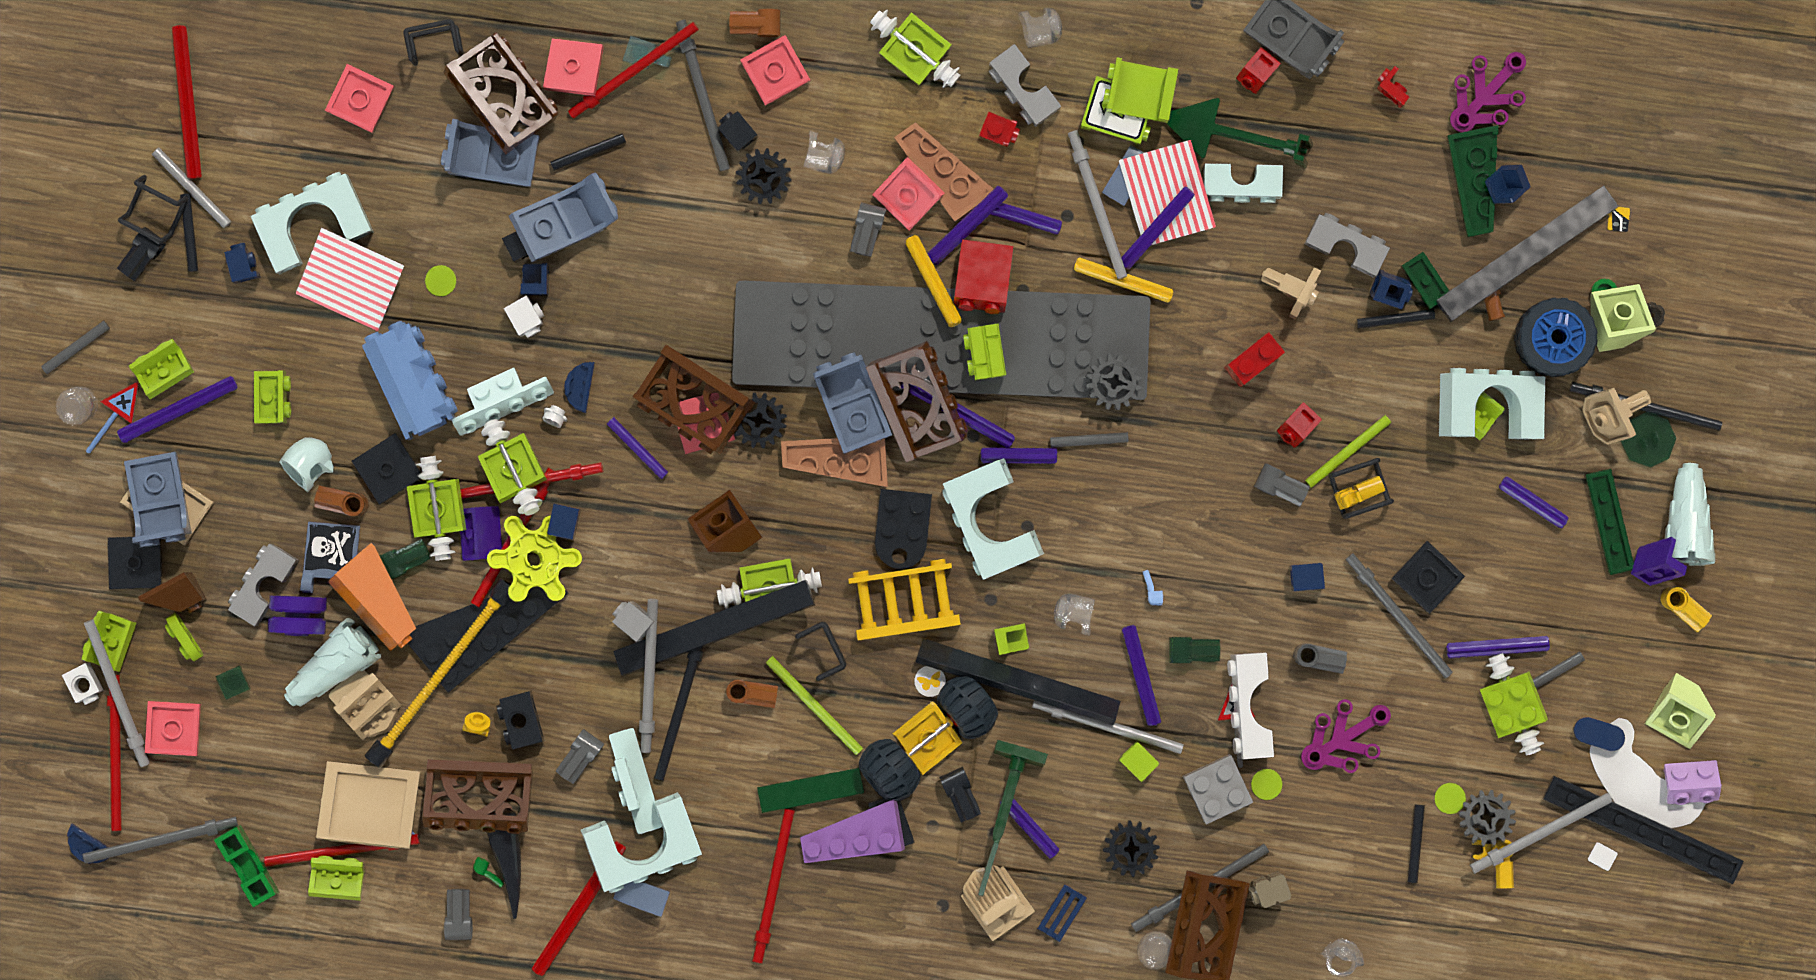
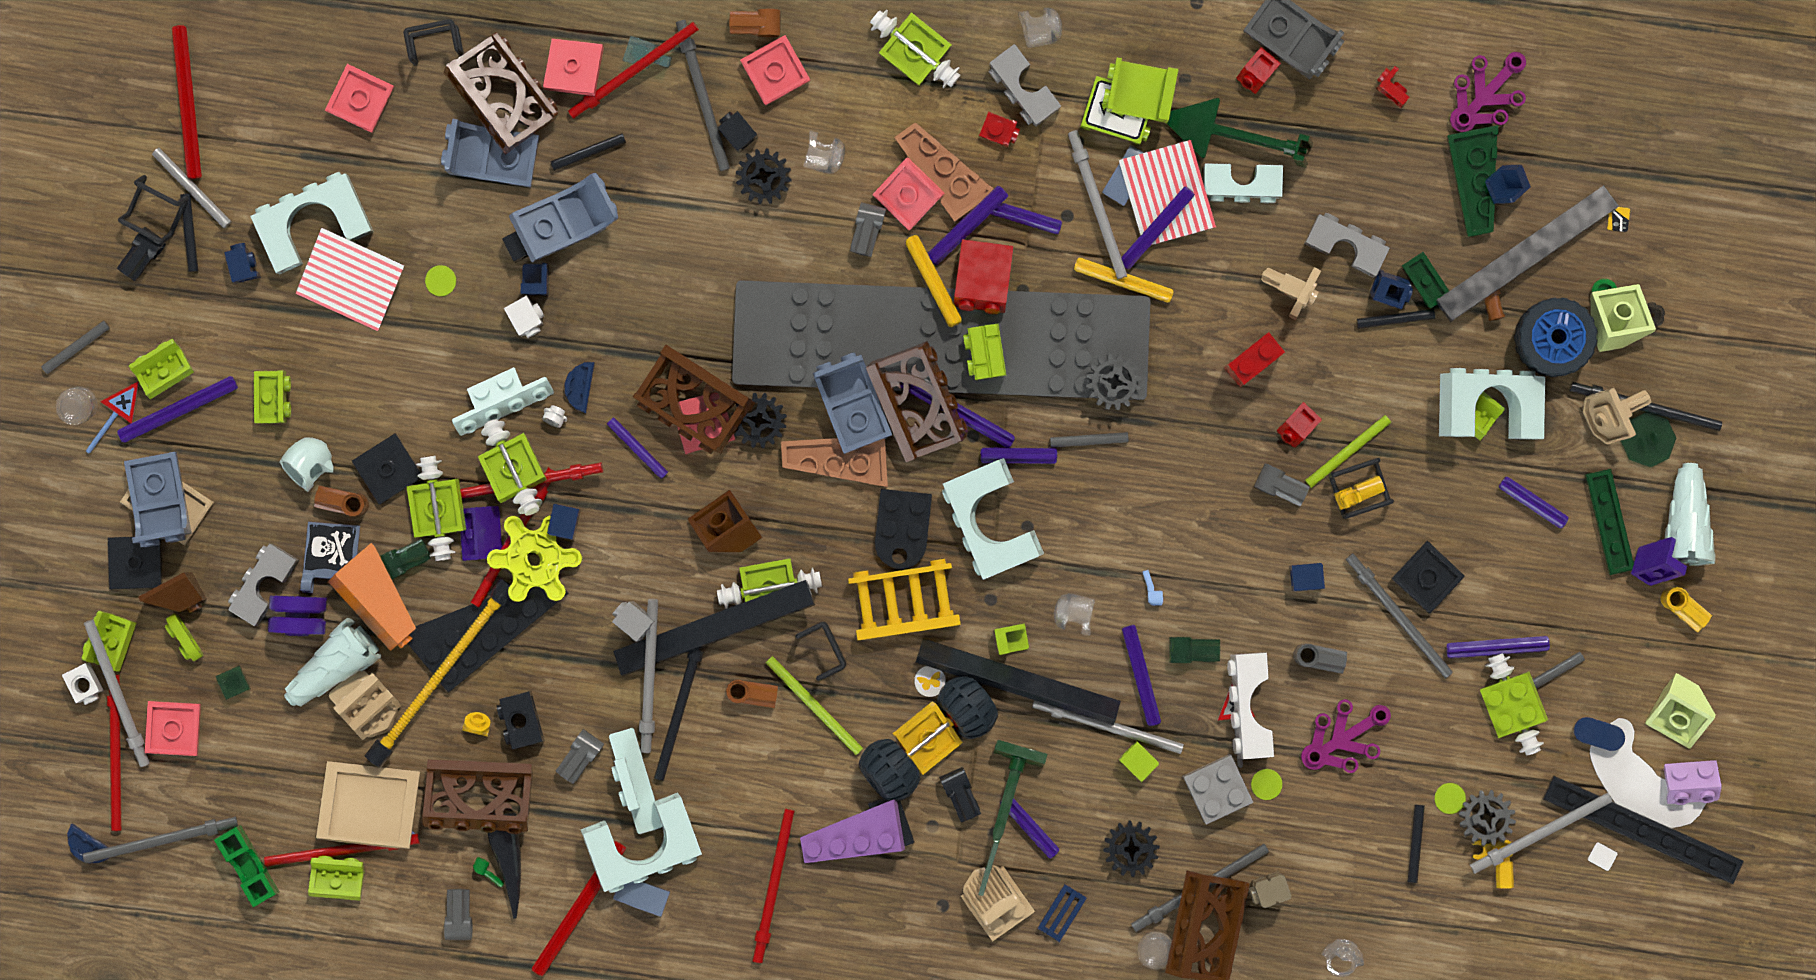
(408, 379): medium blue brick -> none
(810, 790): dark green tile -> none

